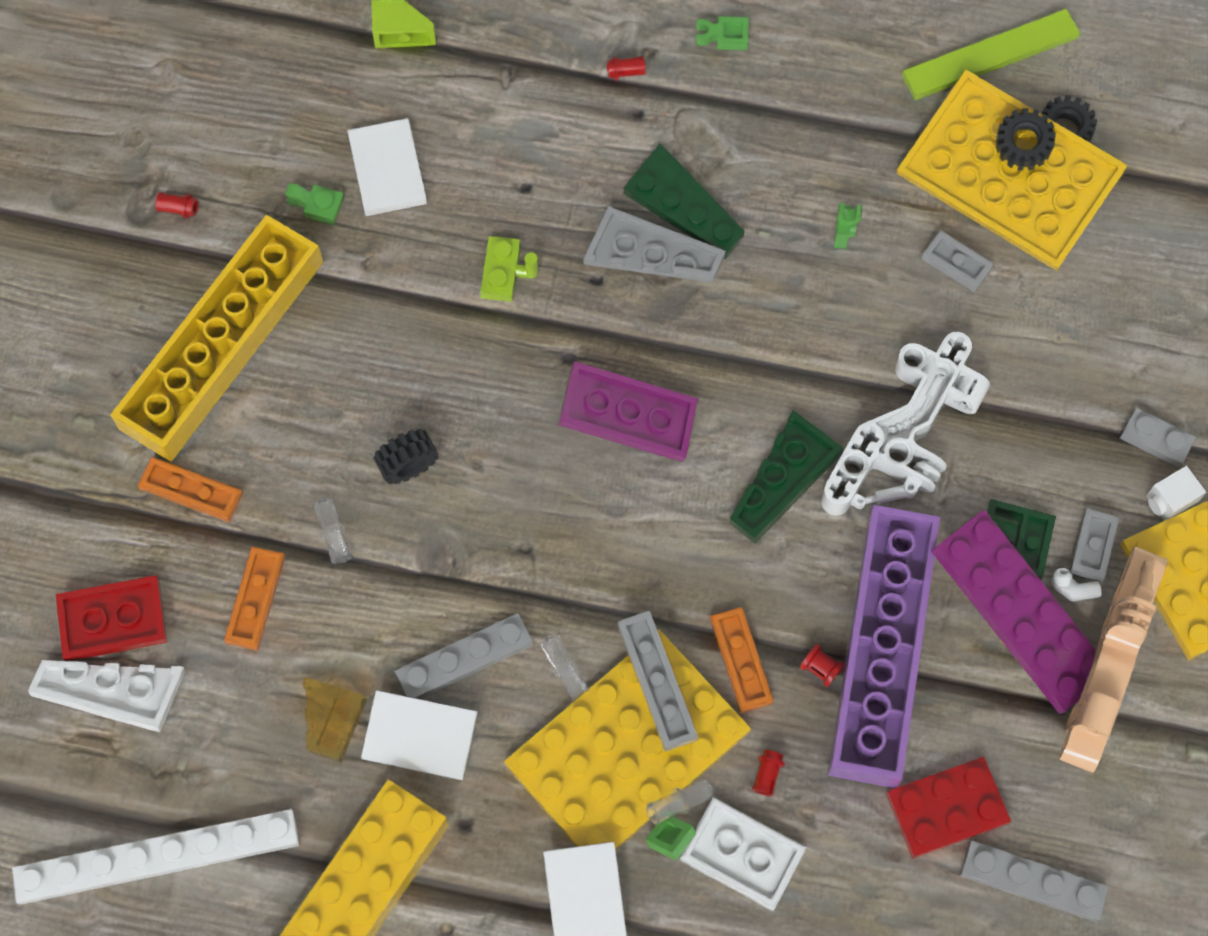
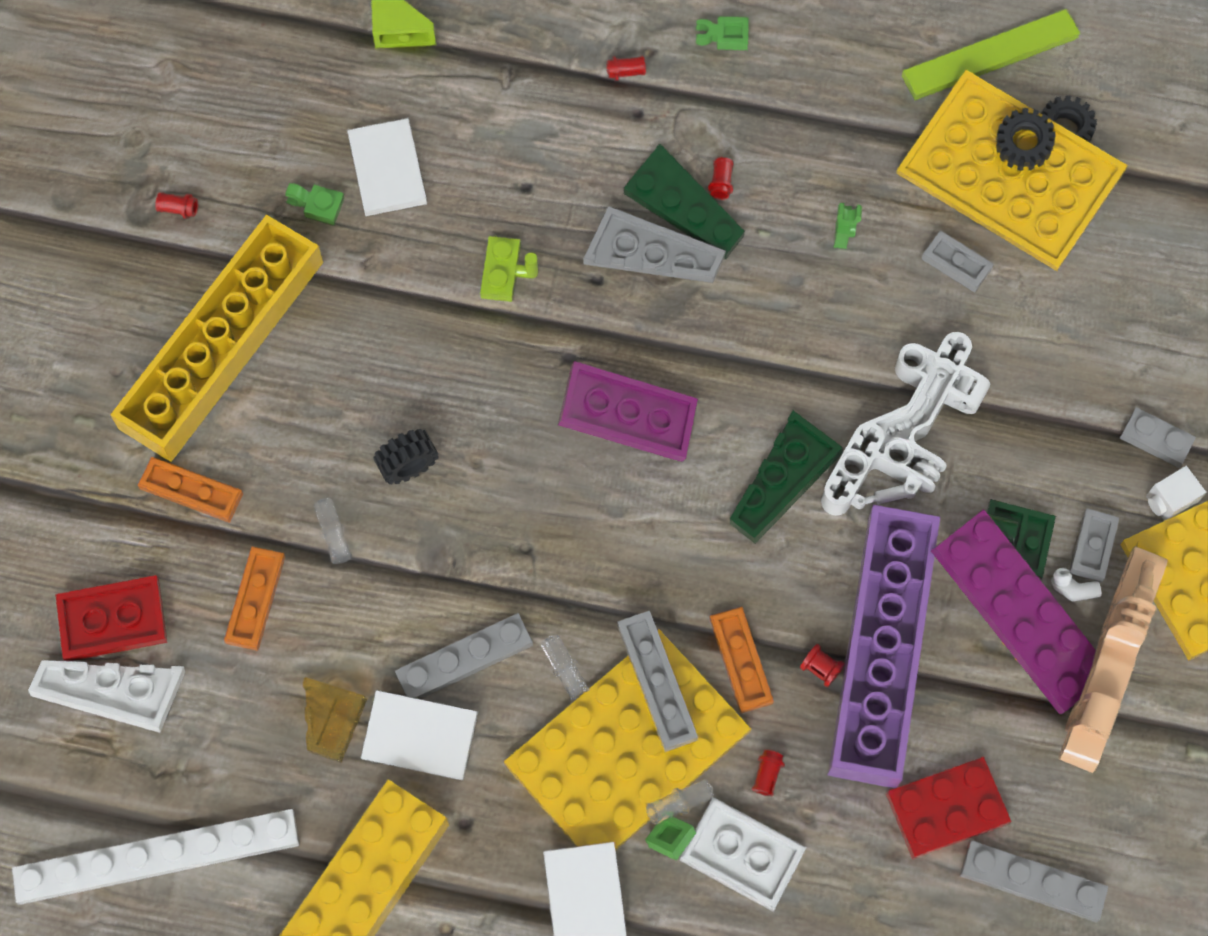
(721, 181): none -> red pin

